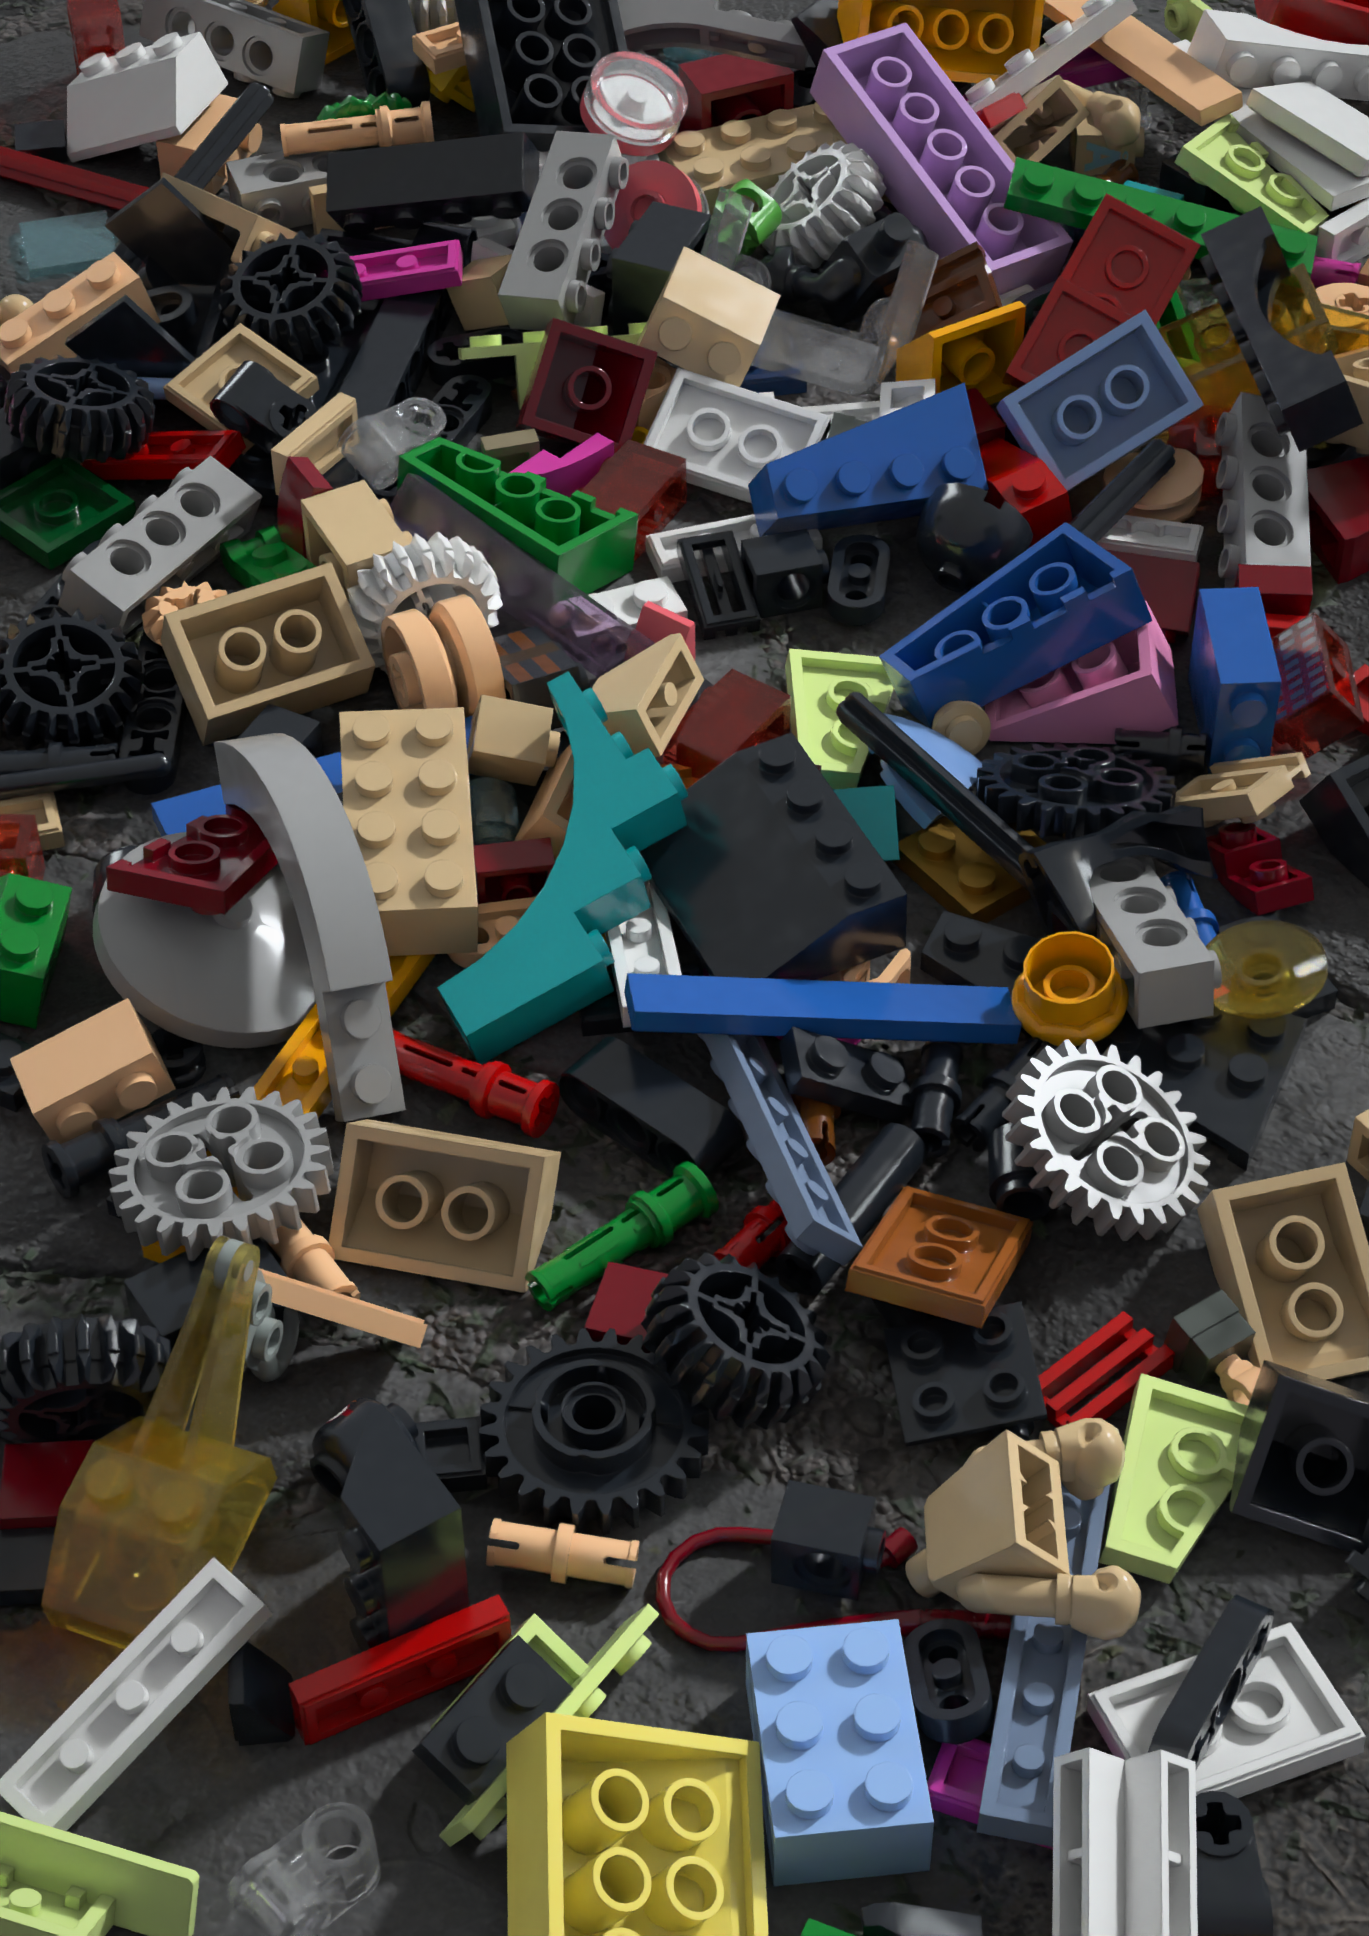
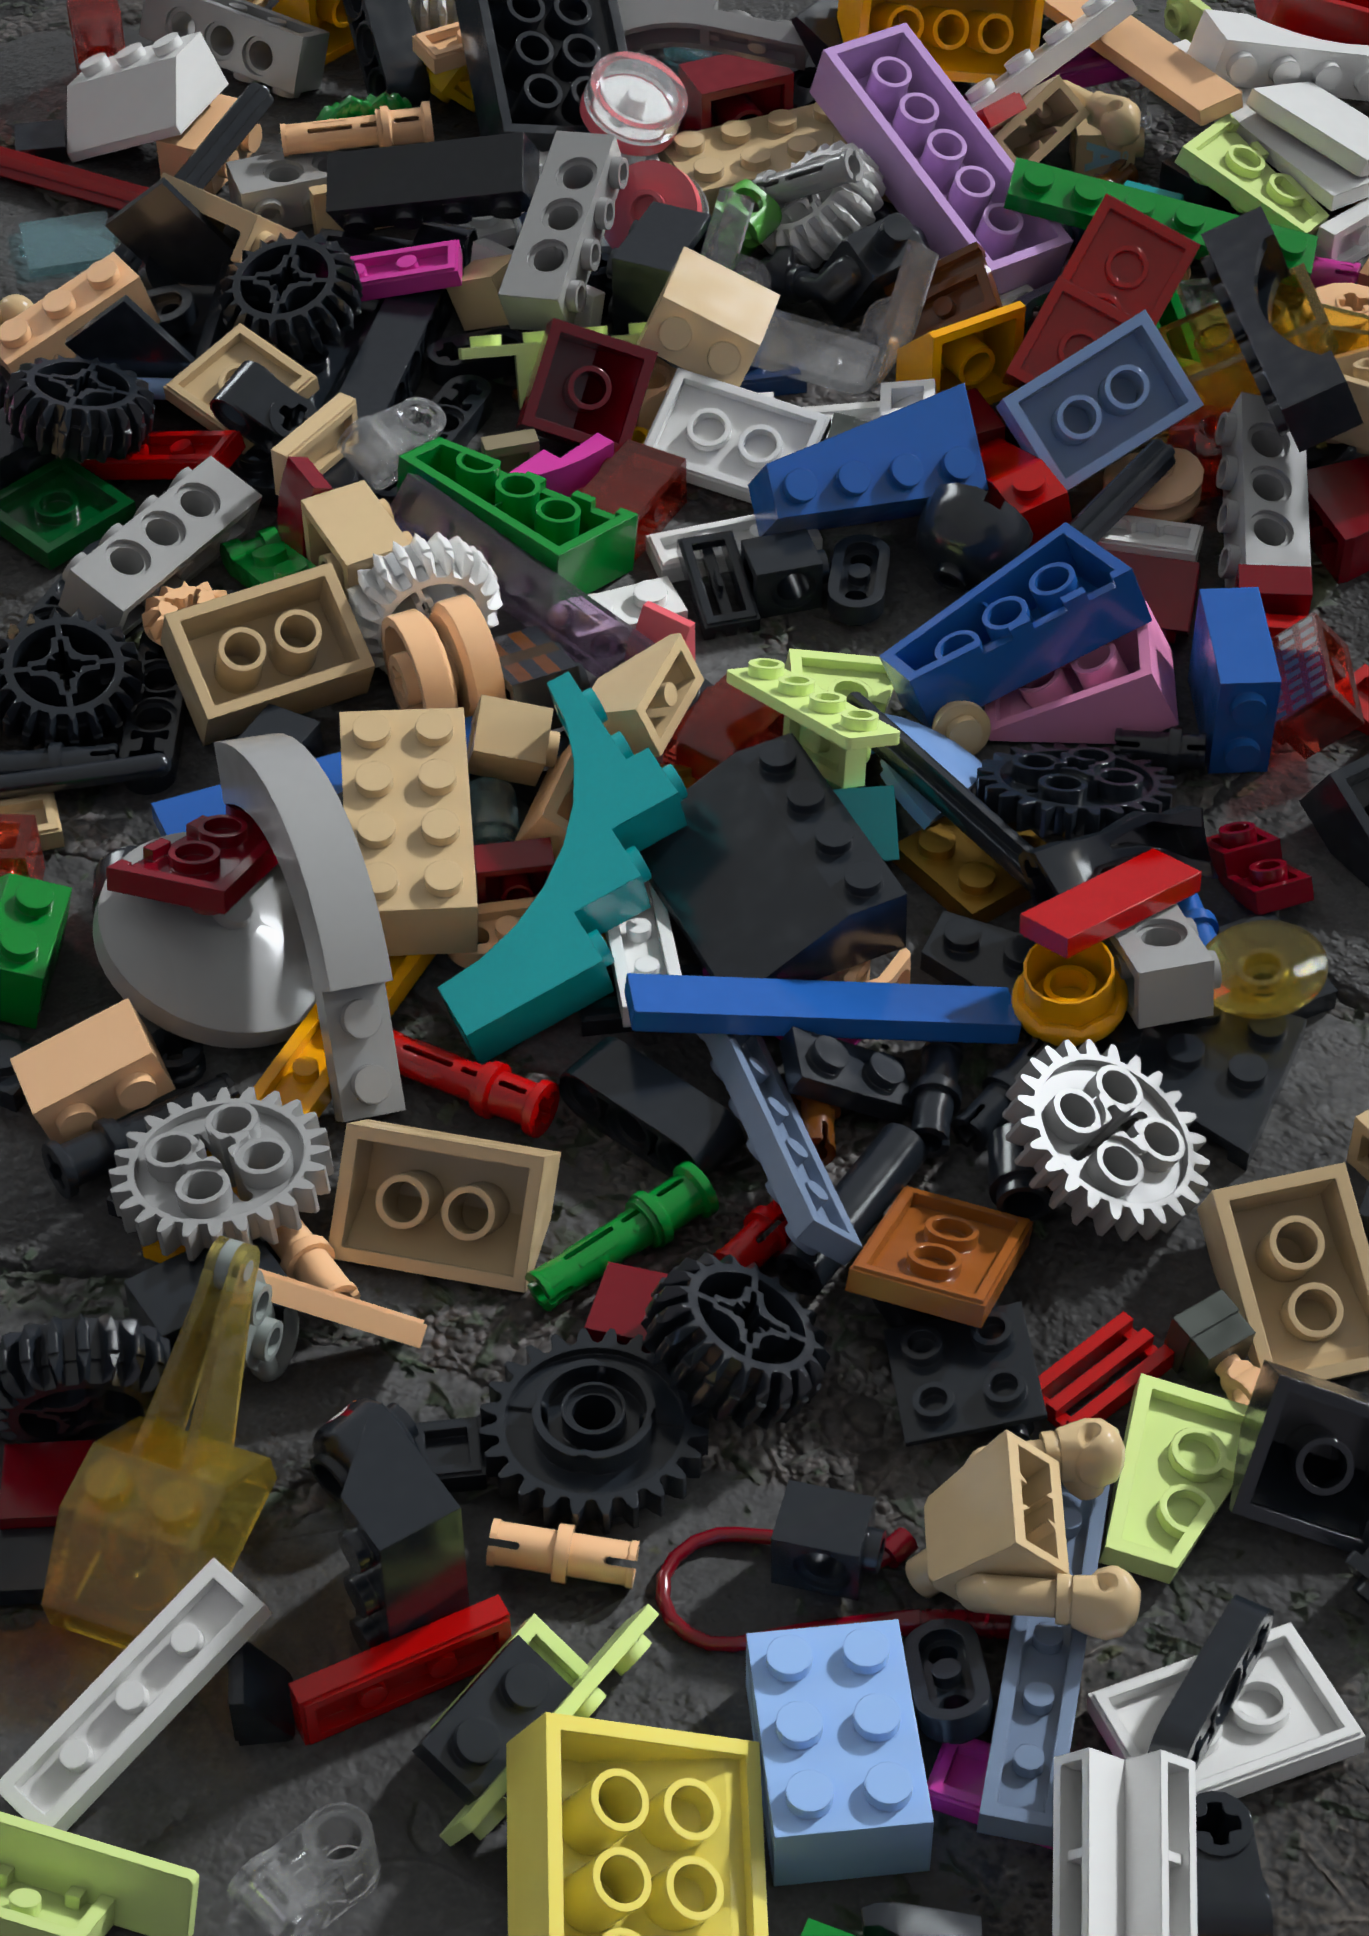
(810, 177): none -> light grey pin
(826, 726): none -> yellowish green bracket
(1109, 903): none -> red tile
(1243, 787): tan plate -> none

